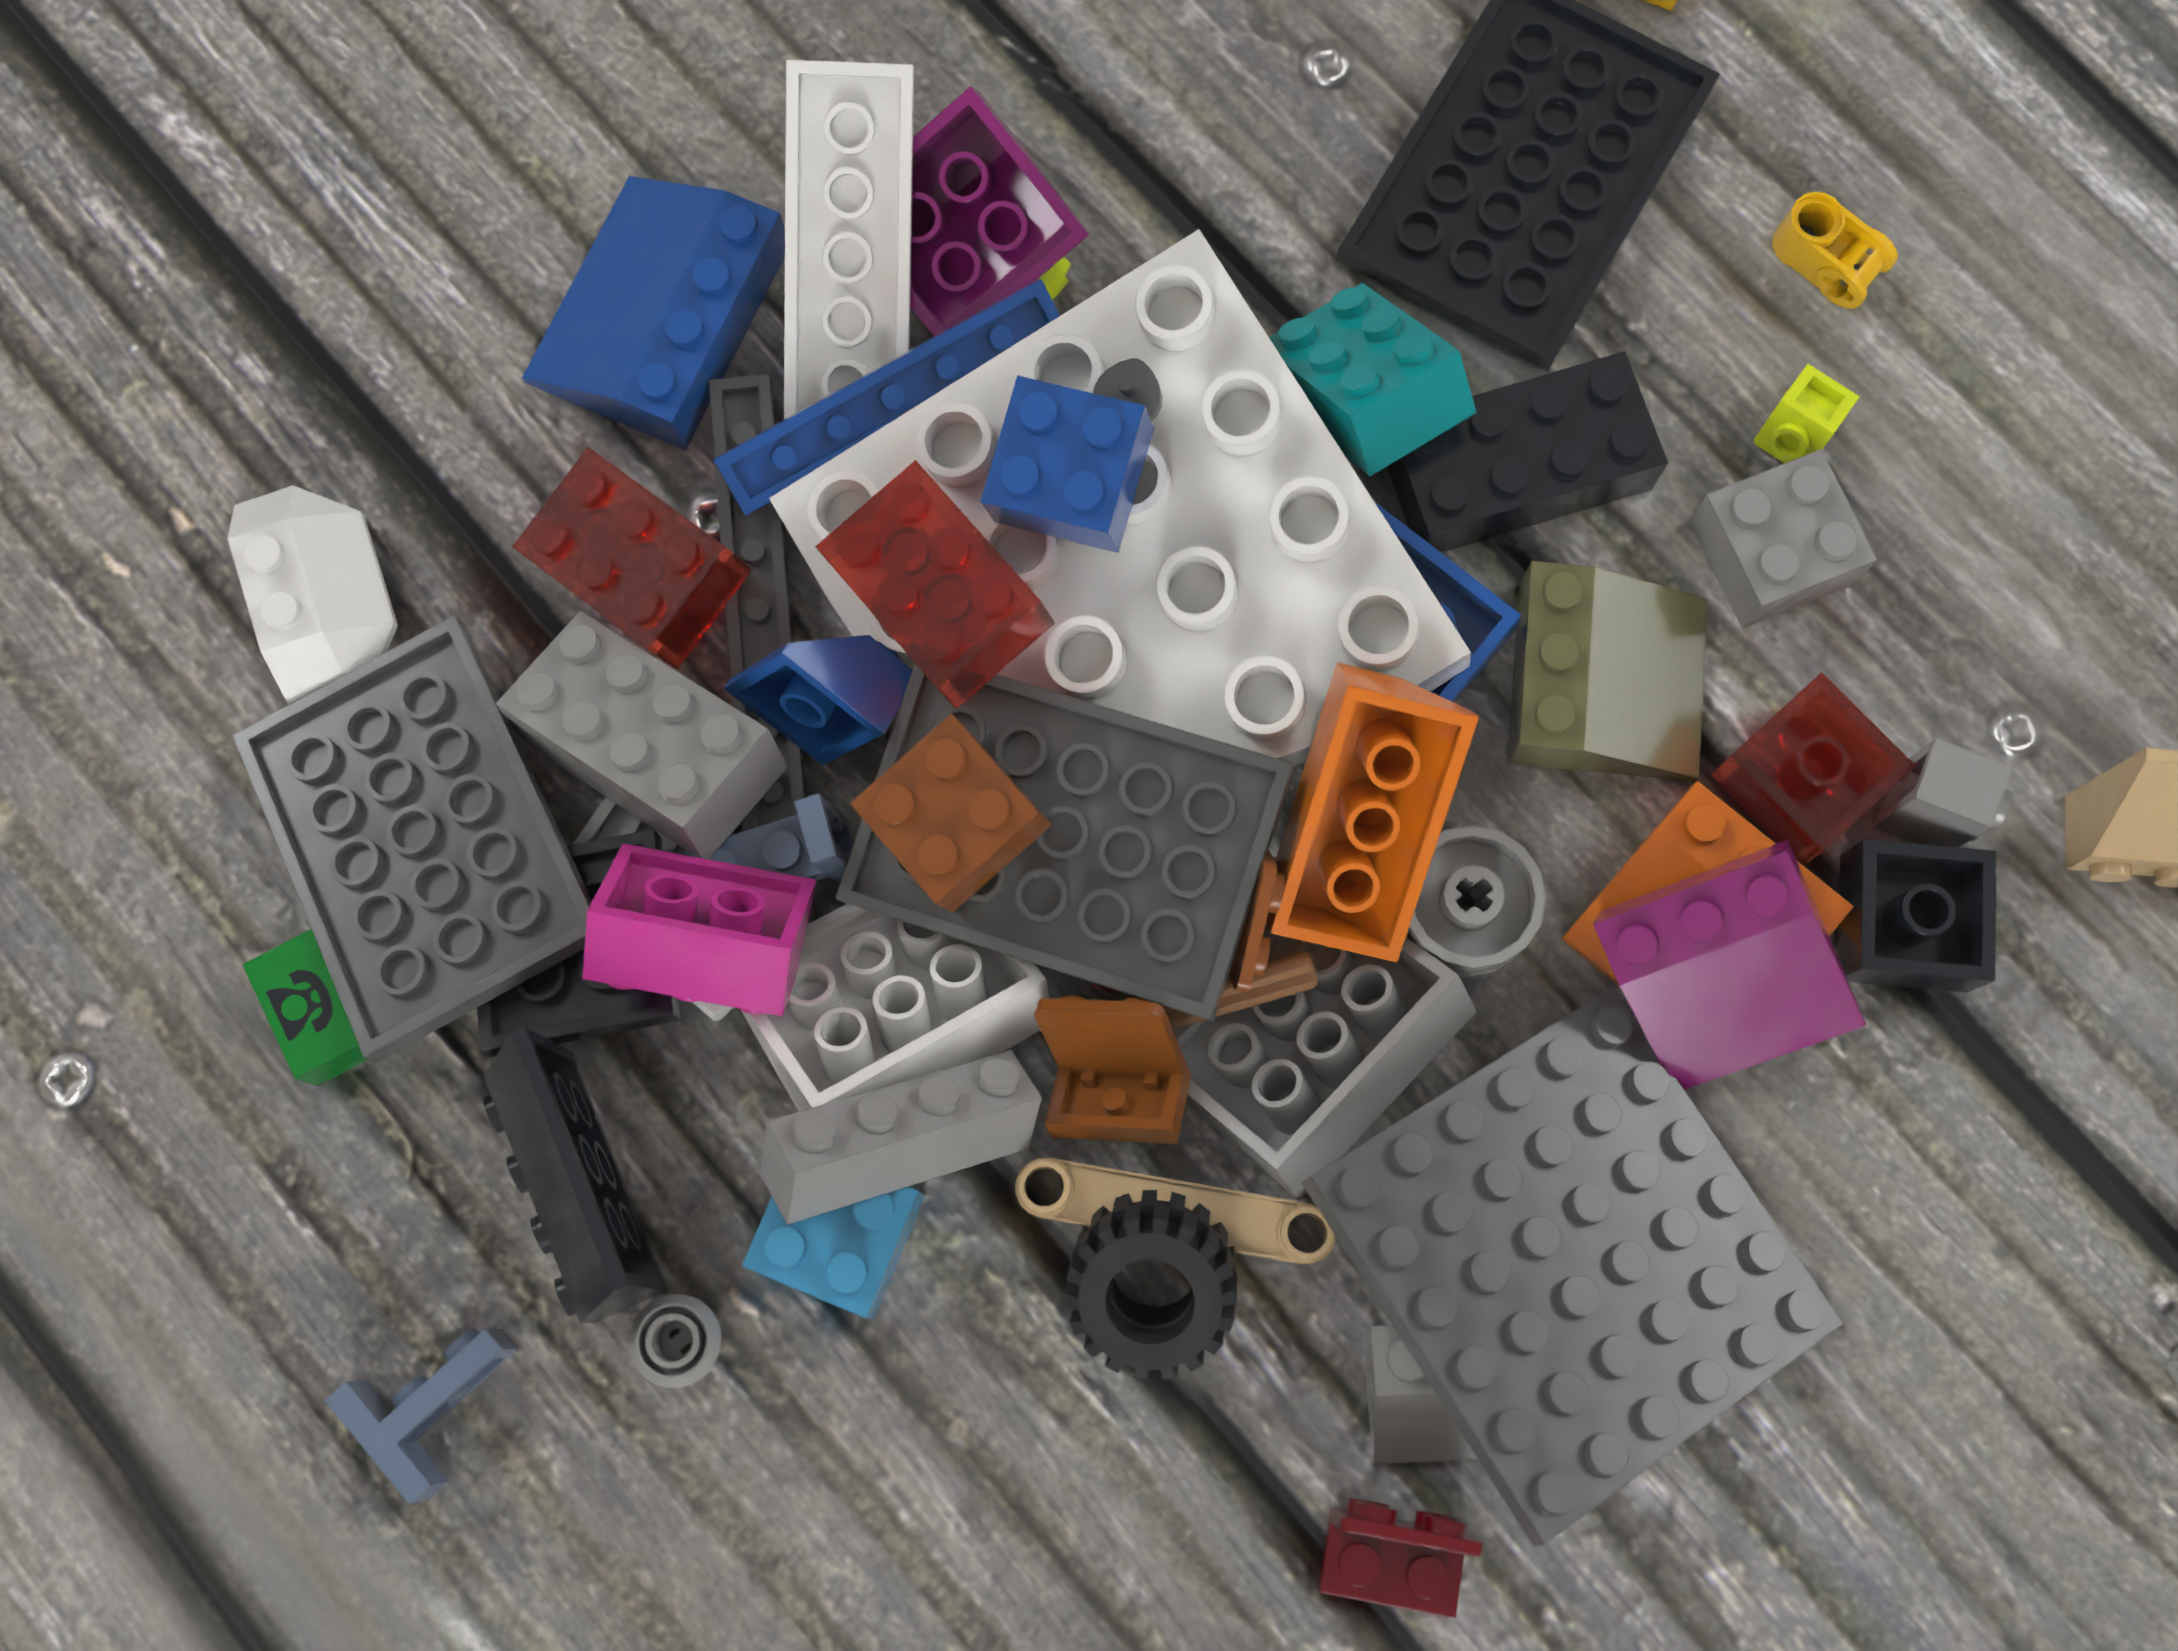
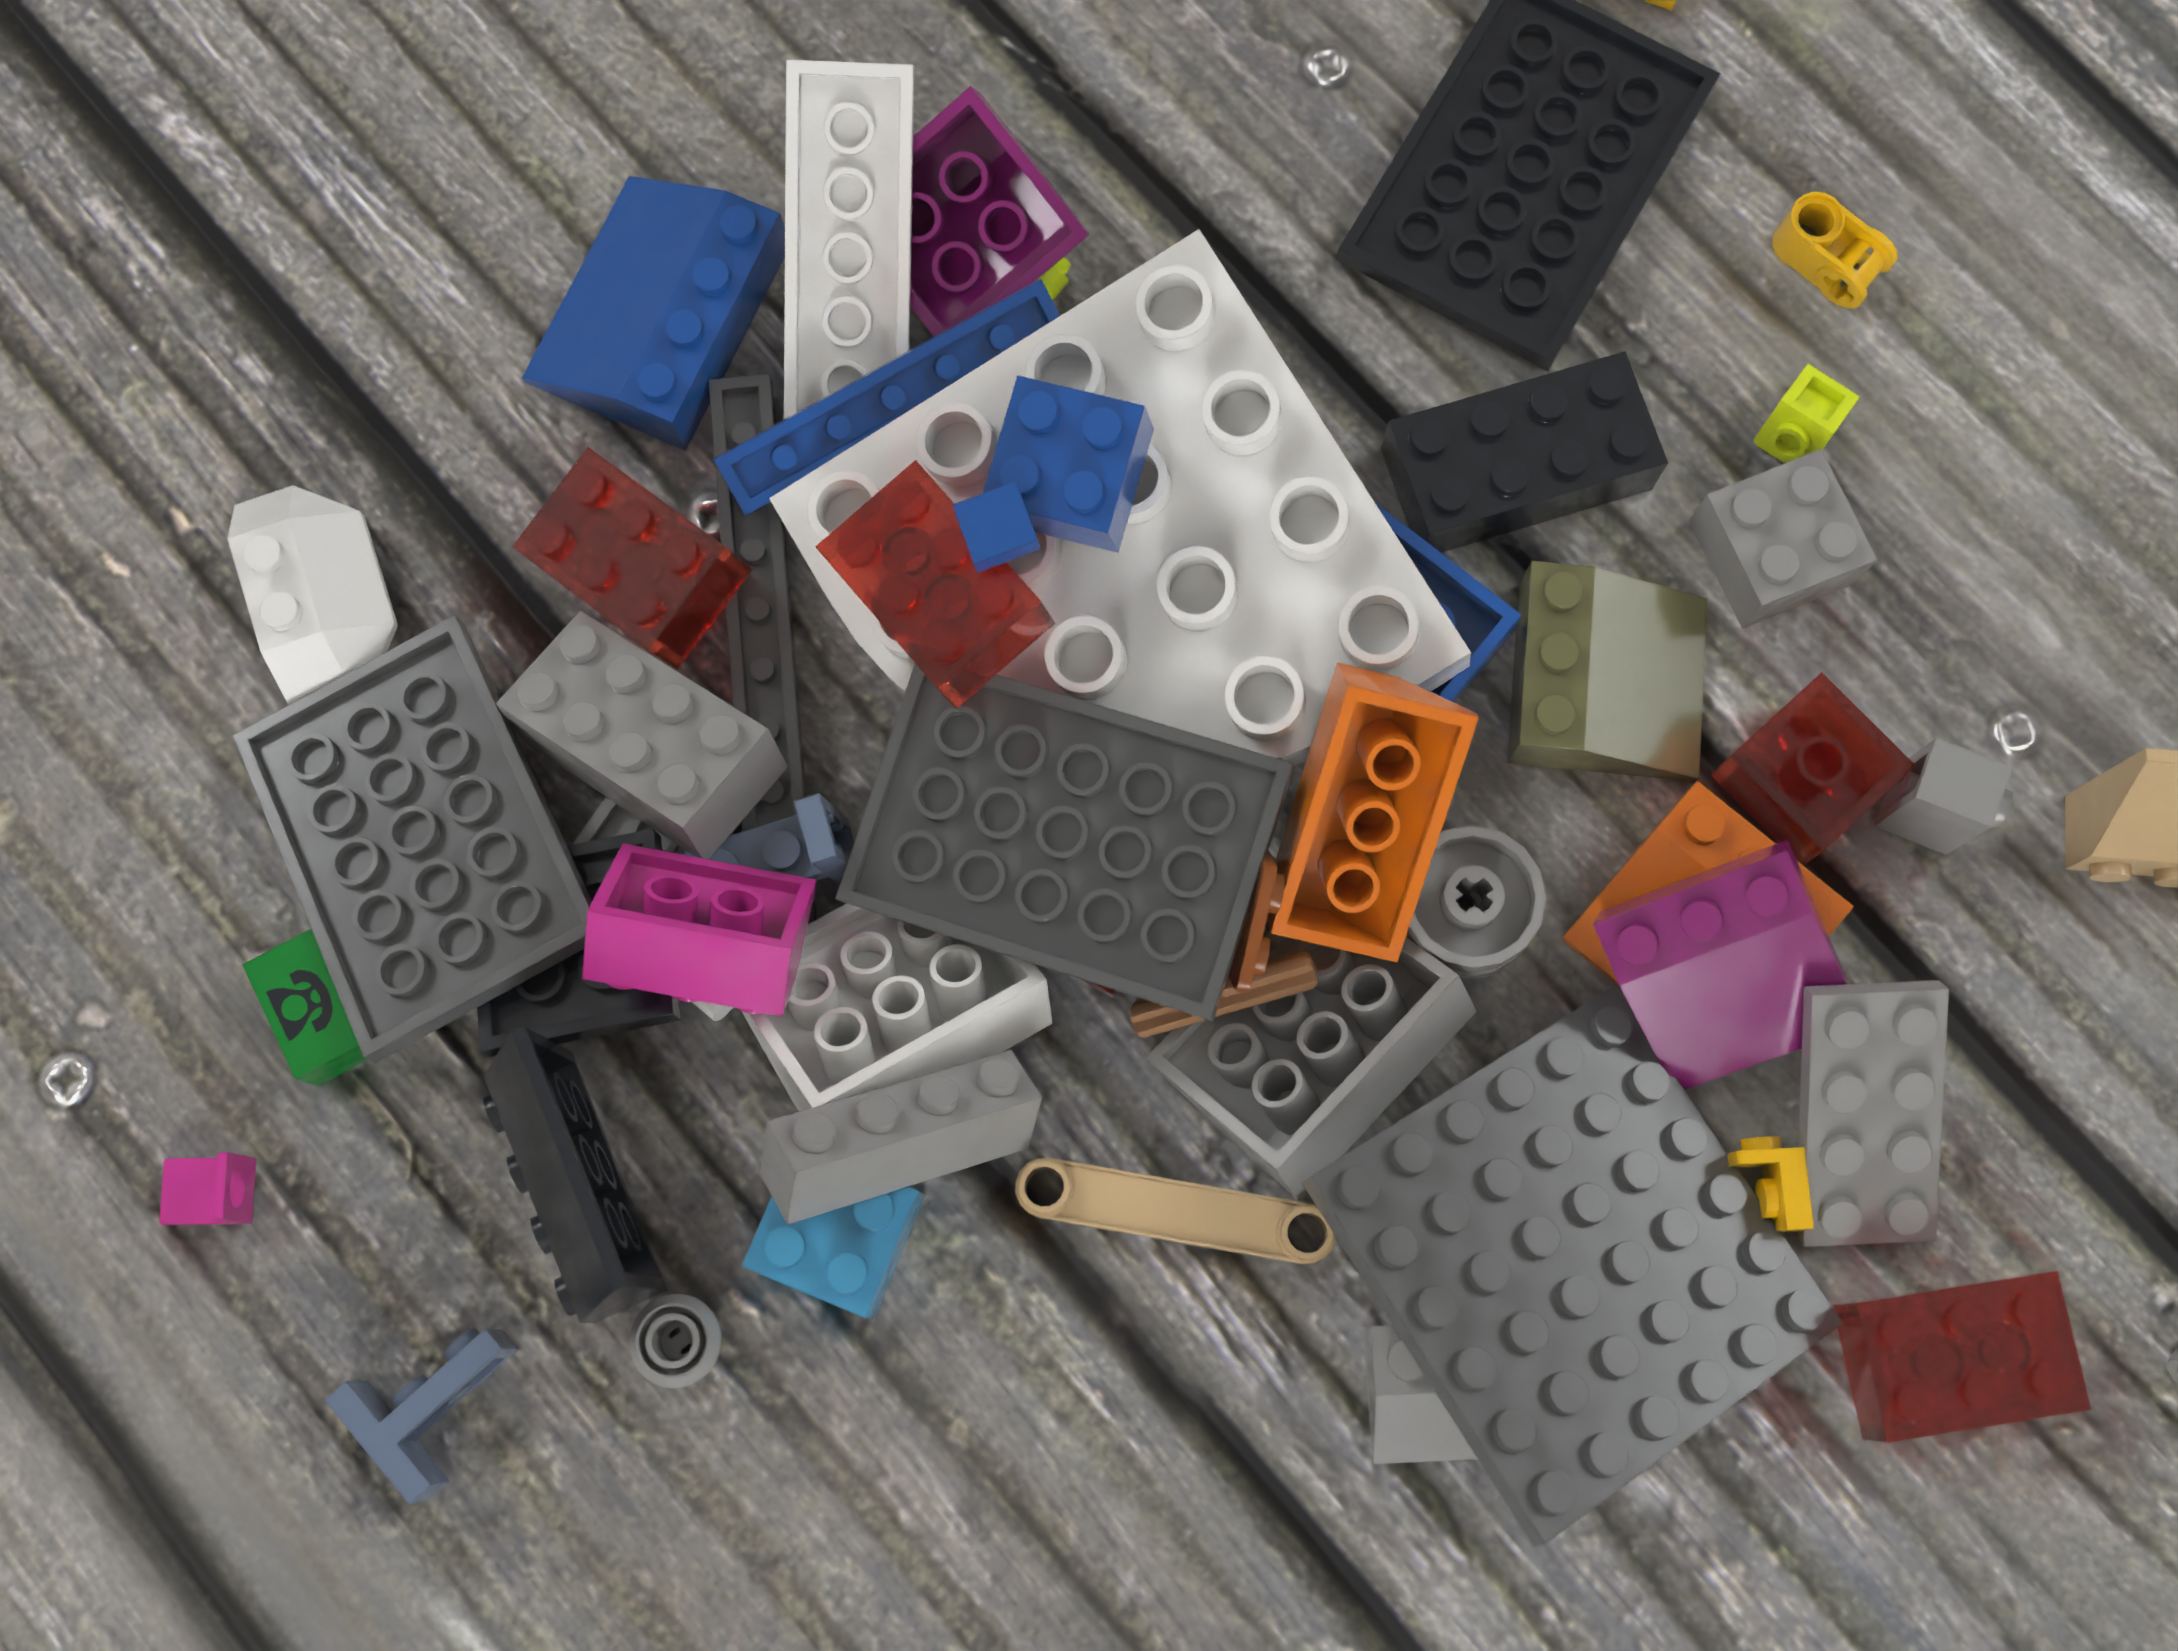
(208, 1190): none -> dark pink bracket
(826, 692): blue slope -> none
(950, 814): dark orange brick -> none
(996, 527): none -> blue tile
(1115, 1071): dark orange bracket -> none
(1131, 382): dark grey piece -> none
(1144, 1334): black tyre -> none
(1375, 376): teal brick -> none
(1395, 1560): dark red bracket -> none
(1784, 1181): none -> yellow bracket
(1873, 1110): none -> light grey plate
(1918, 915): black brick -> none
(1961, 1357): none -> clear red brick

